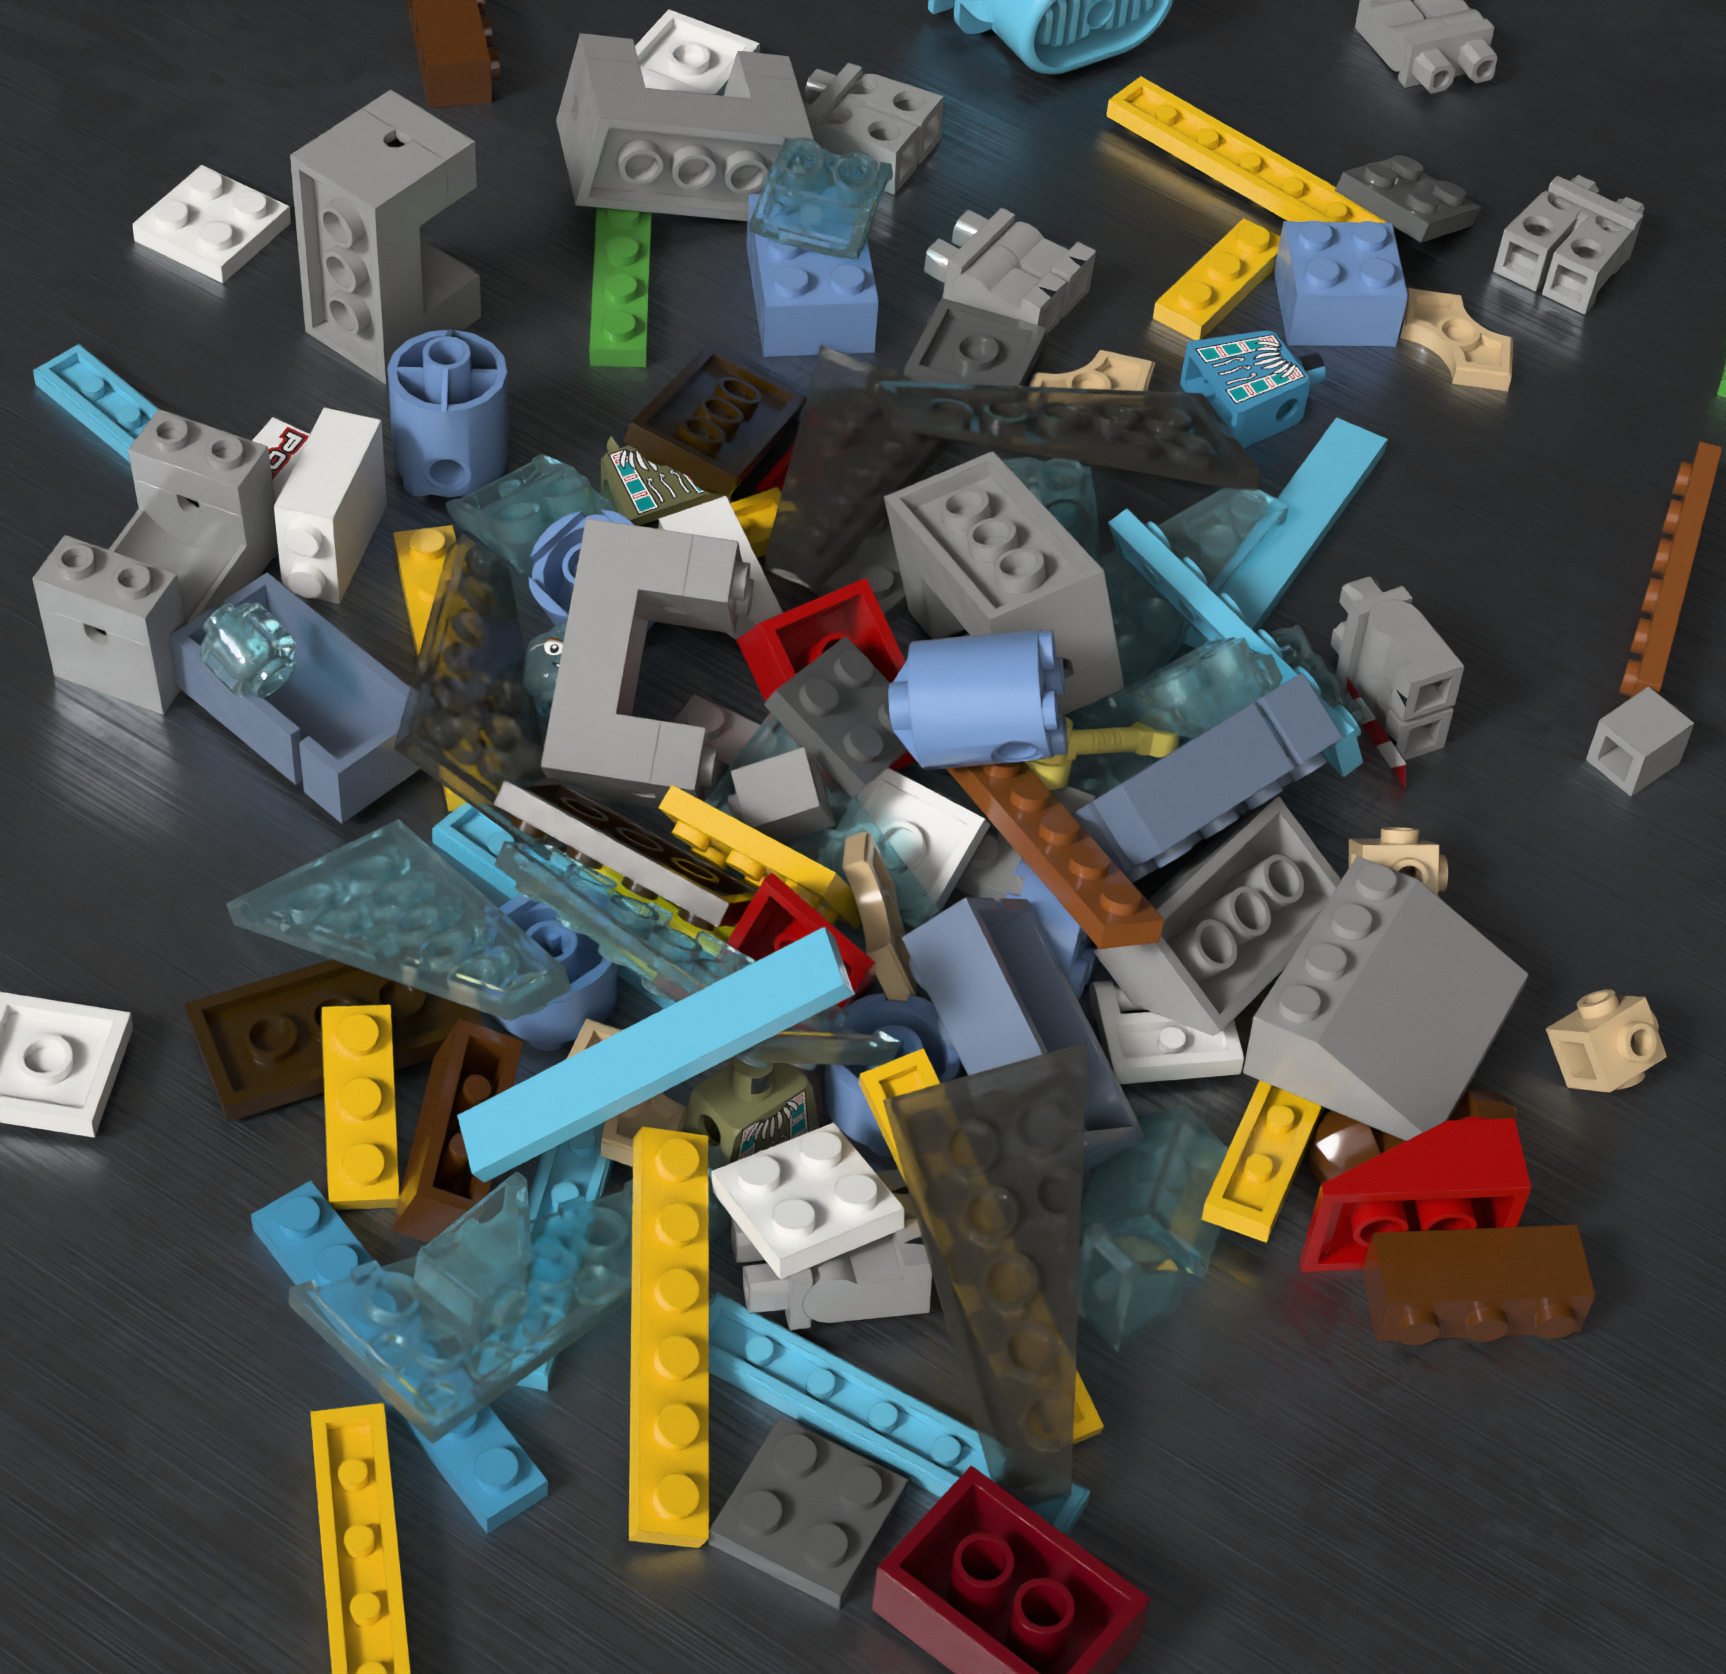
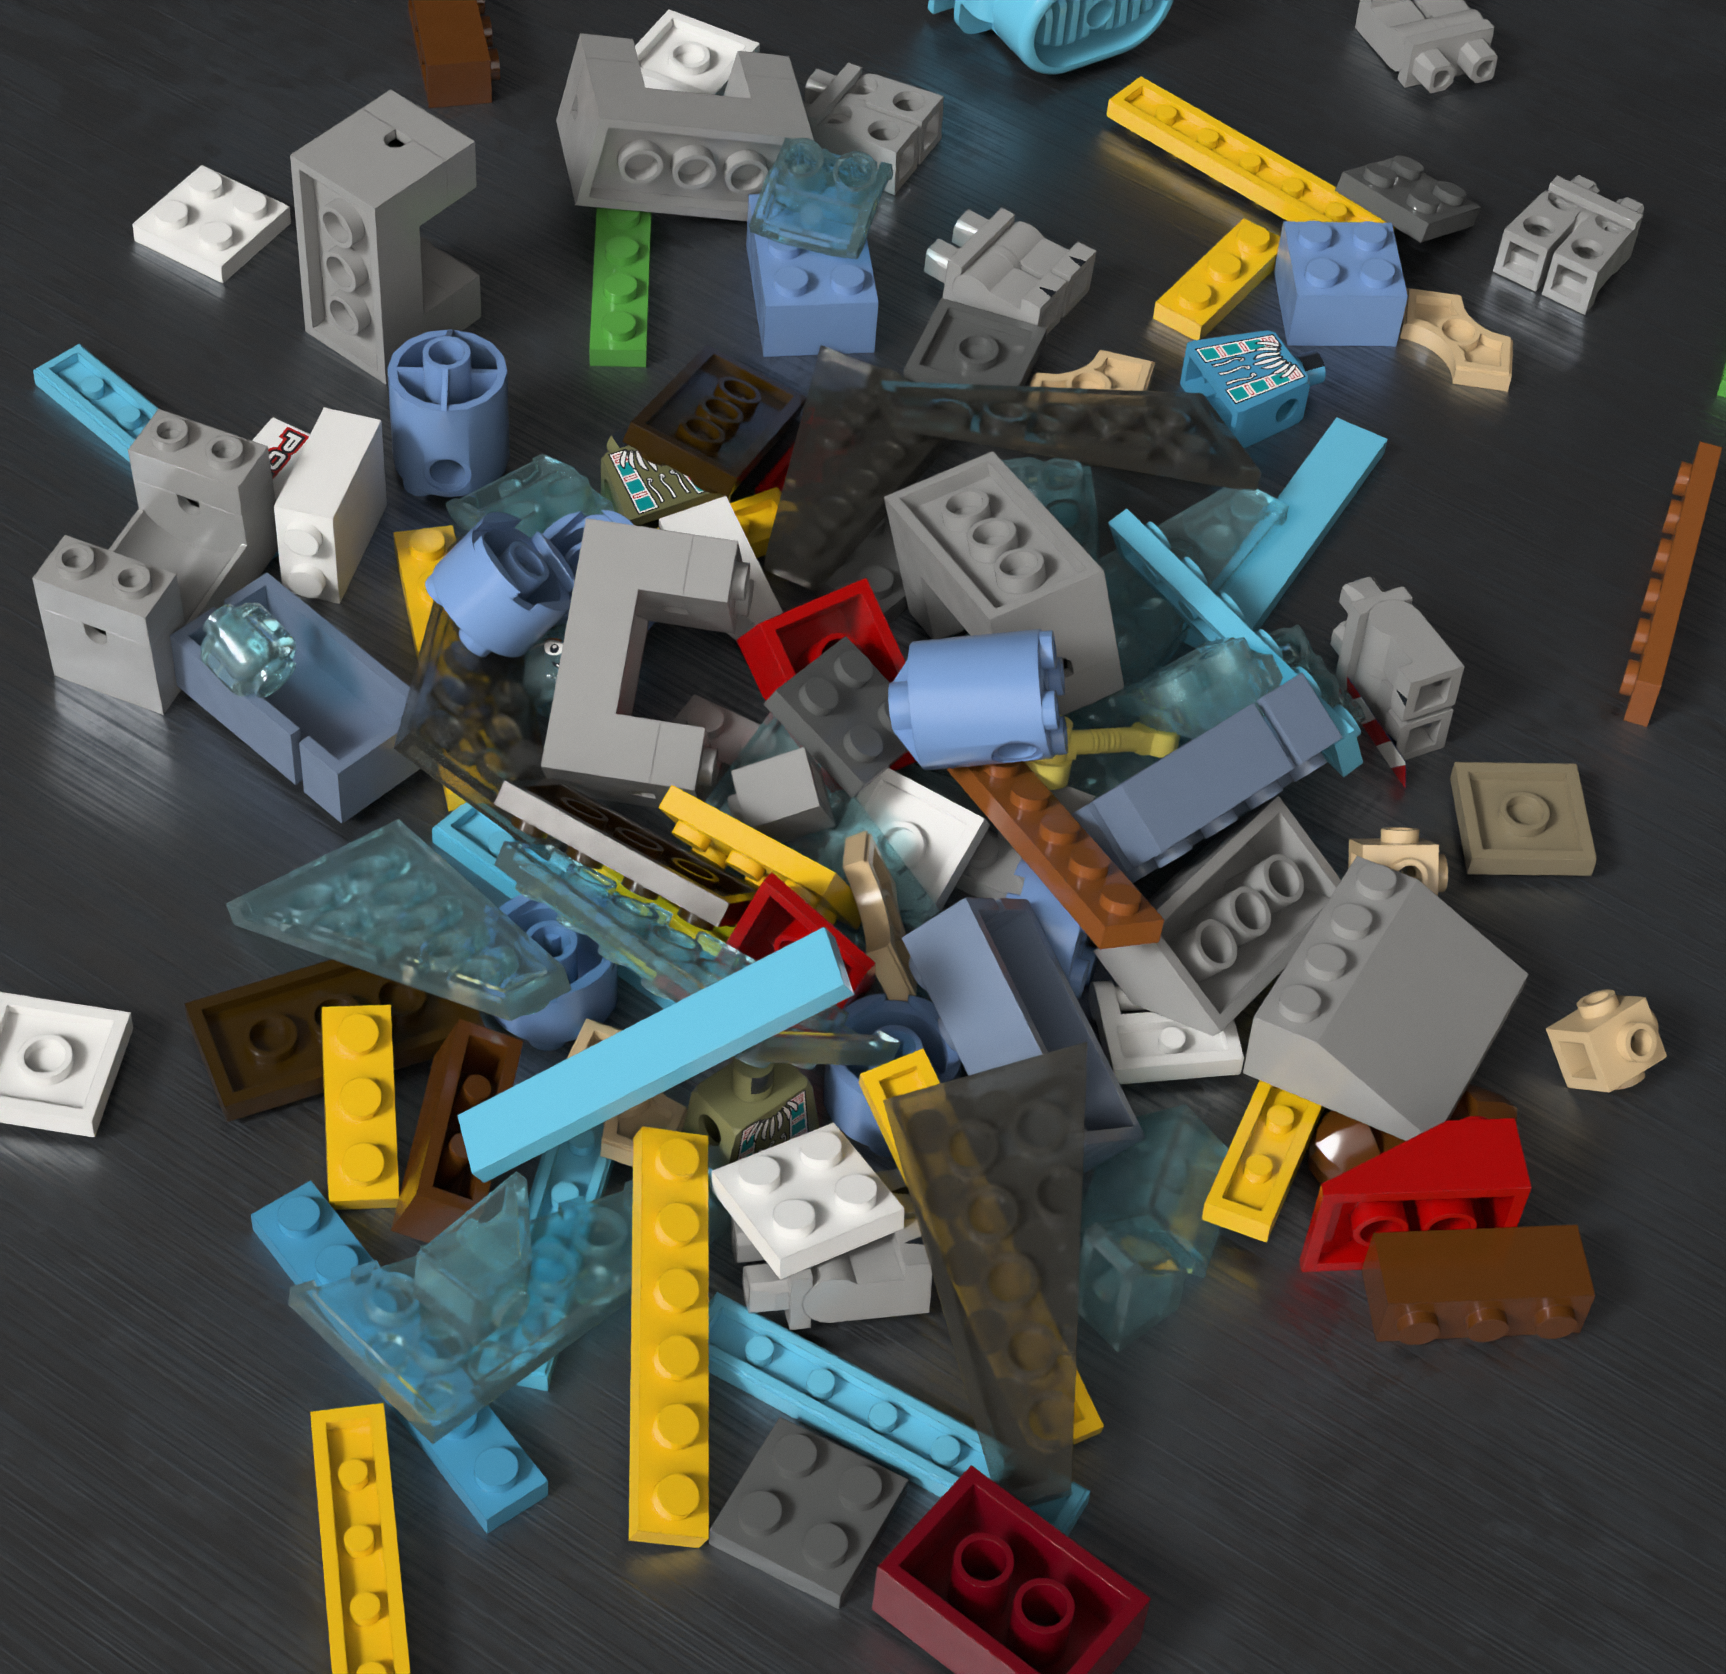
(502, 586): none -> medium blue brick
(1522, 819): none -> dark tan plate
(1639, 741): light grey brick -> none

